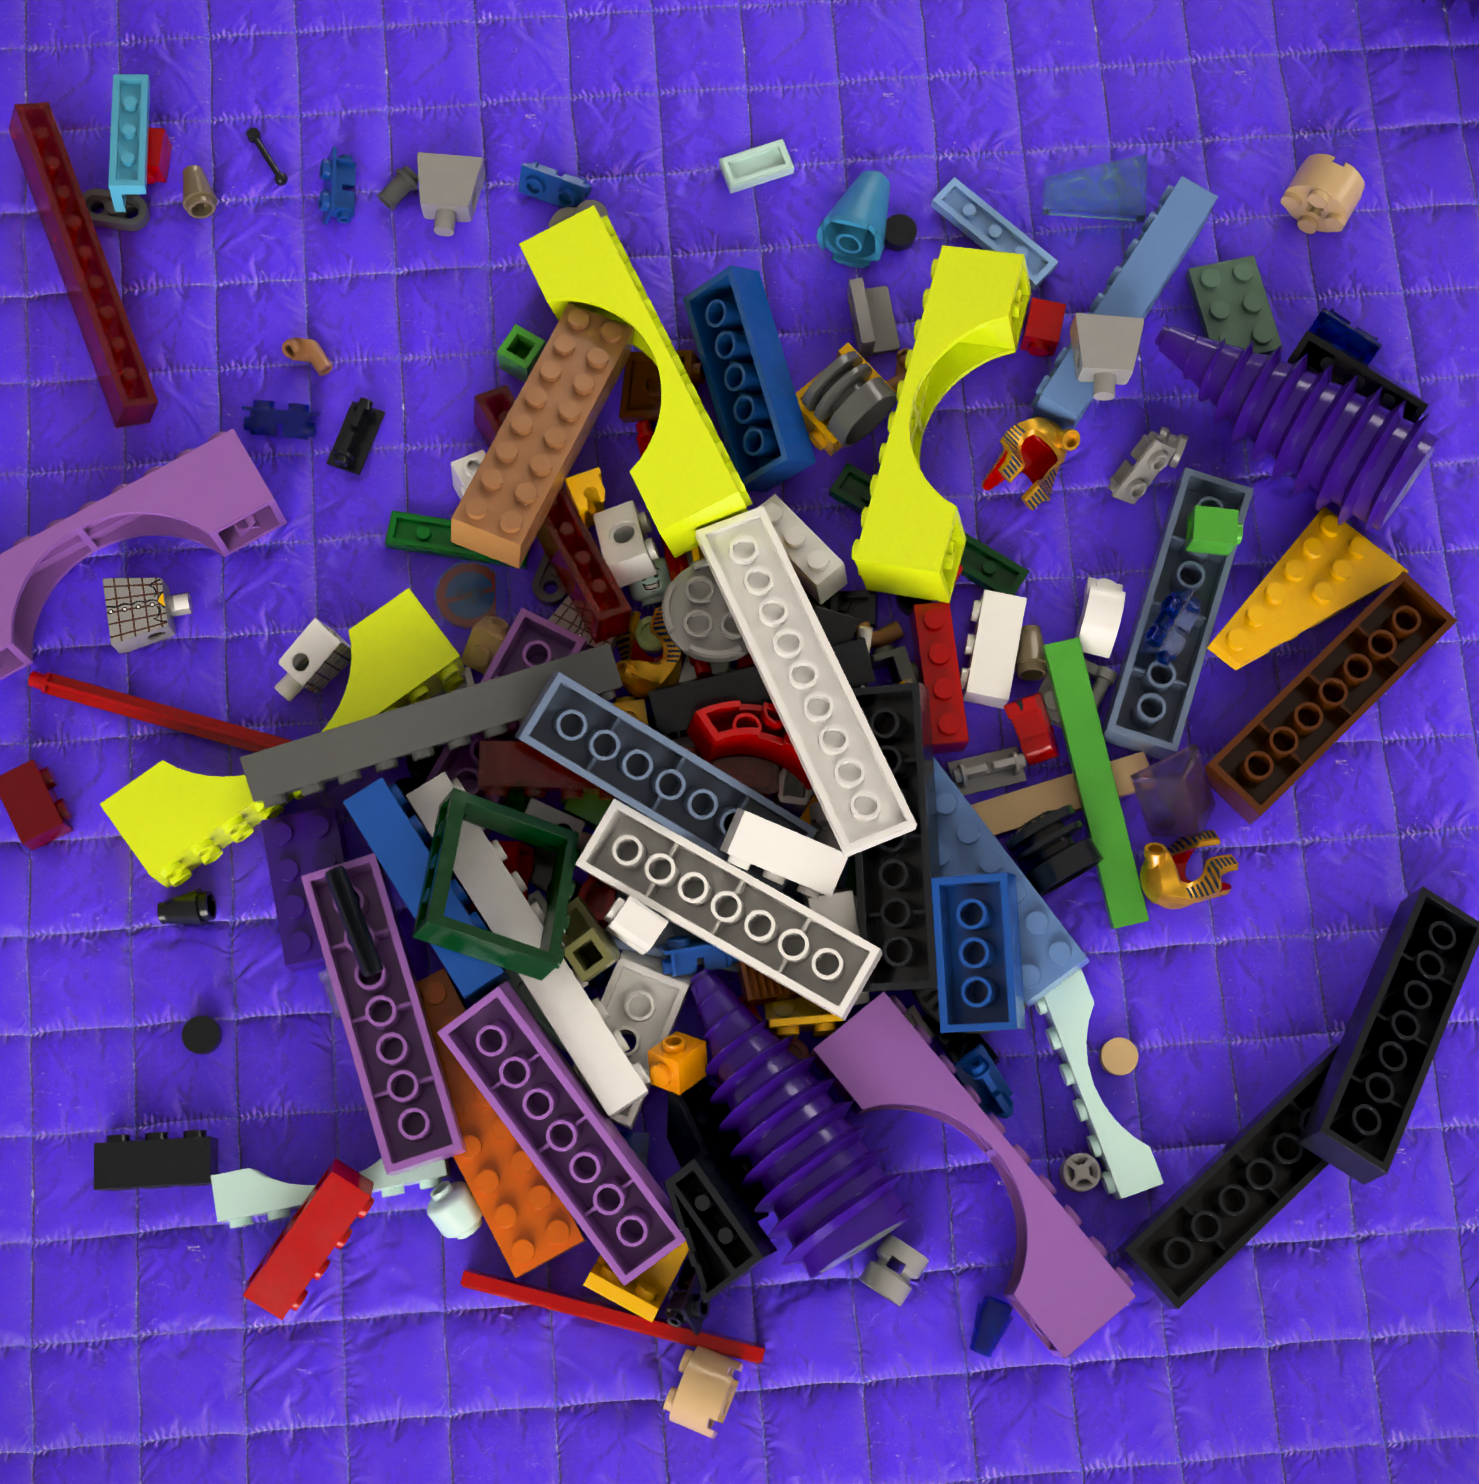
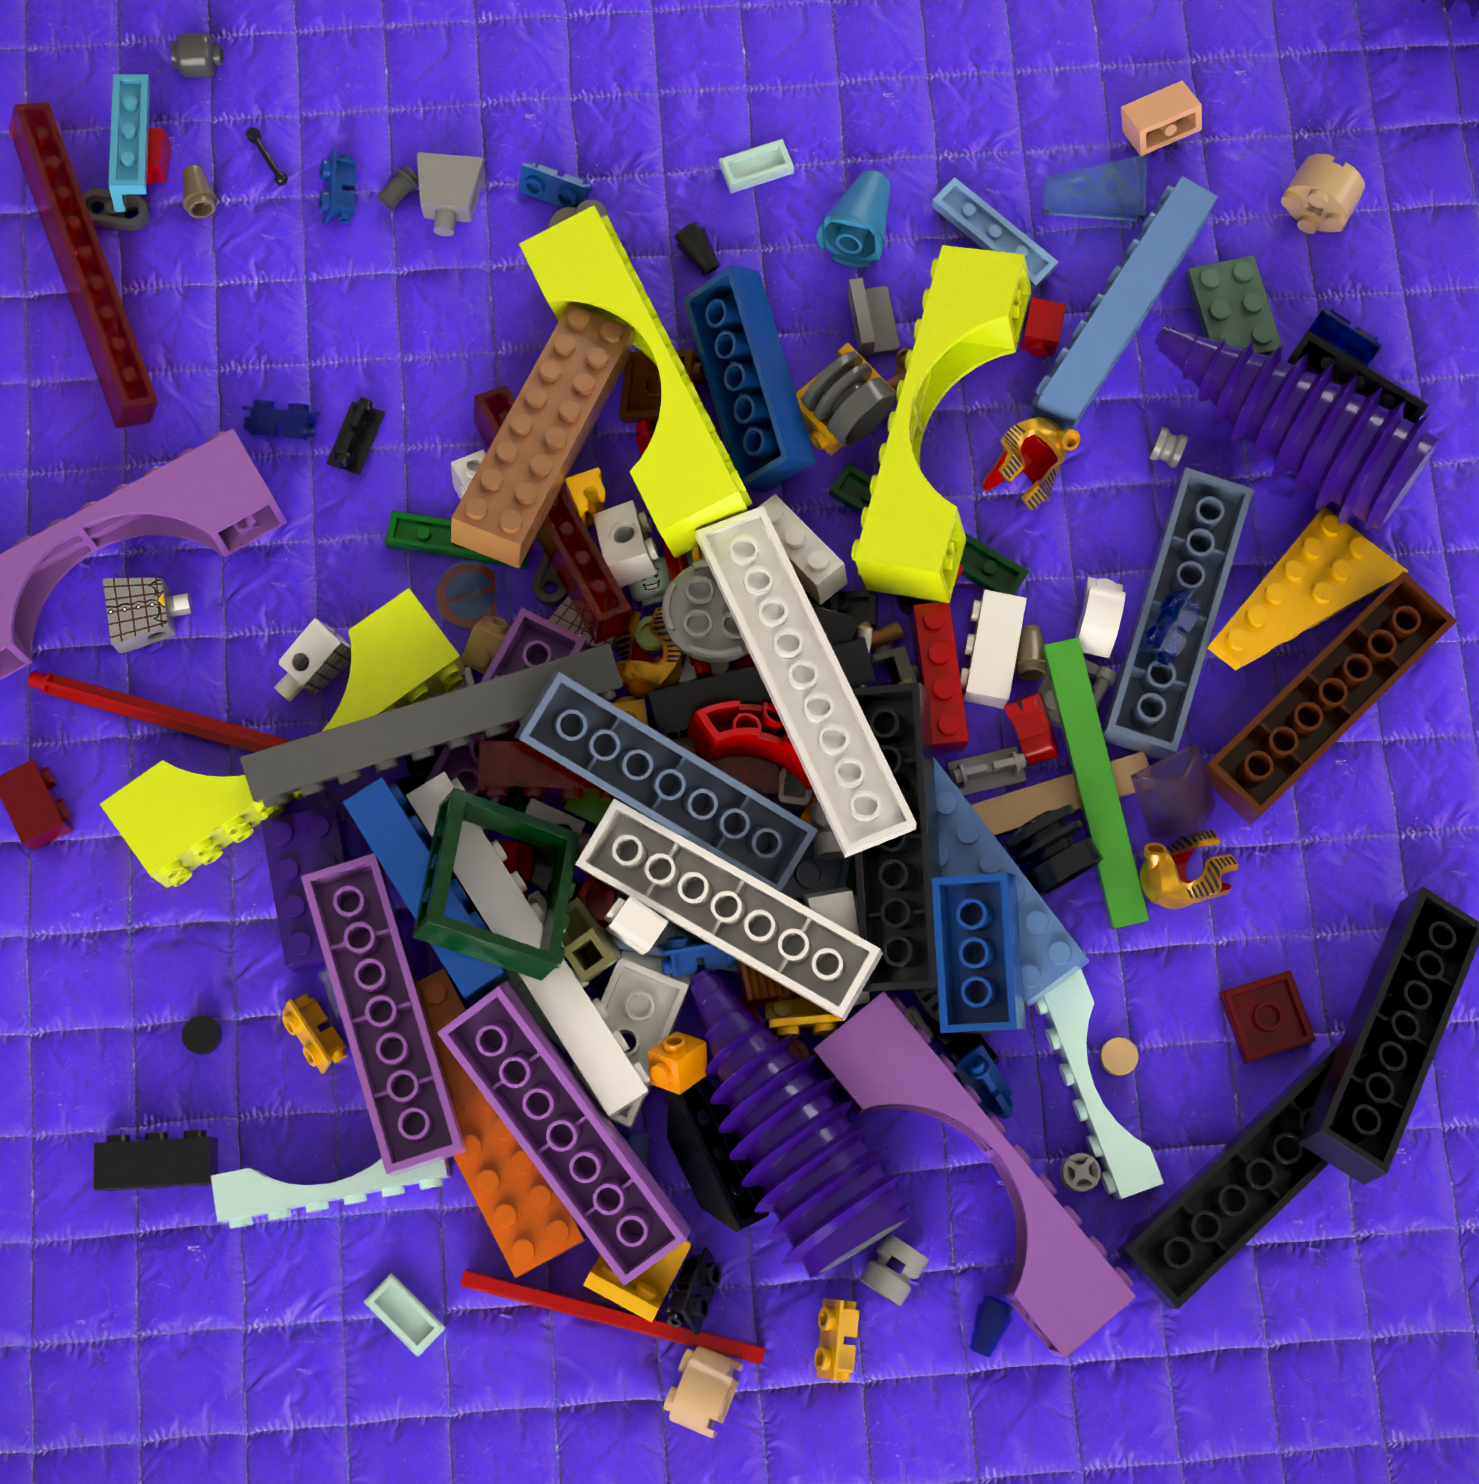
(190, 908): black cone -> none
(196, 55): none -> dark grey head
(303, 1022): none -> yellow hinge
(307, 351): medium nougat arm -> none
(309, 1239): red brick -> none
(353, 921): black axle -> none
(404, 1314): none -> light aqua tile
(454, 1210): light aqua head -> none
(520, 352): bright green brick -> none
(697, 248): none -> black cone
(717, 1225): black wedge -> none
(783, 854): white brick -> none
(832, 1357): none -> yellow hinge
(900, 232): black tile -> none
(1105, 350): light grey torso -> none
(1132, 480): light grey hinge -> none
(1161, 118): none -> light nougat brick
(1213, 530): bright green brick -> none
(1267, 1016): none -> dark red tile

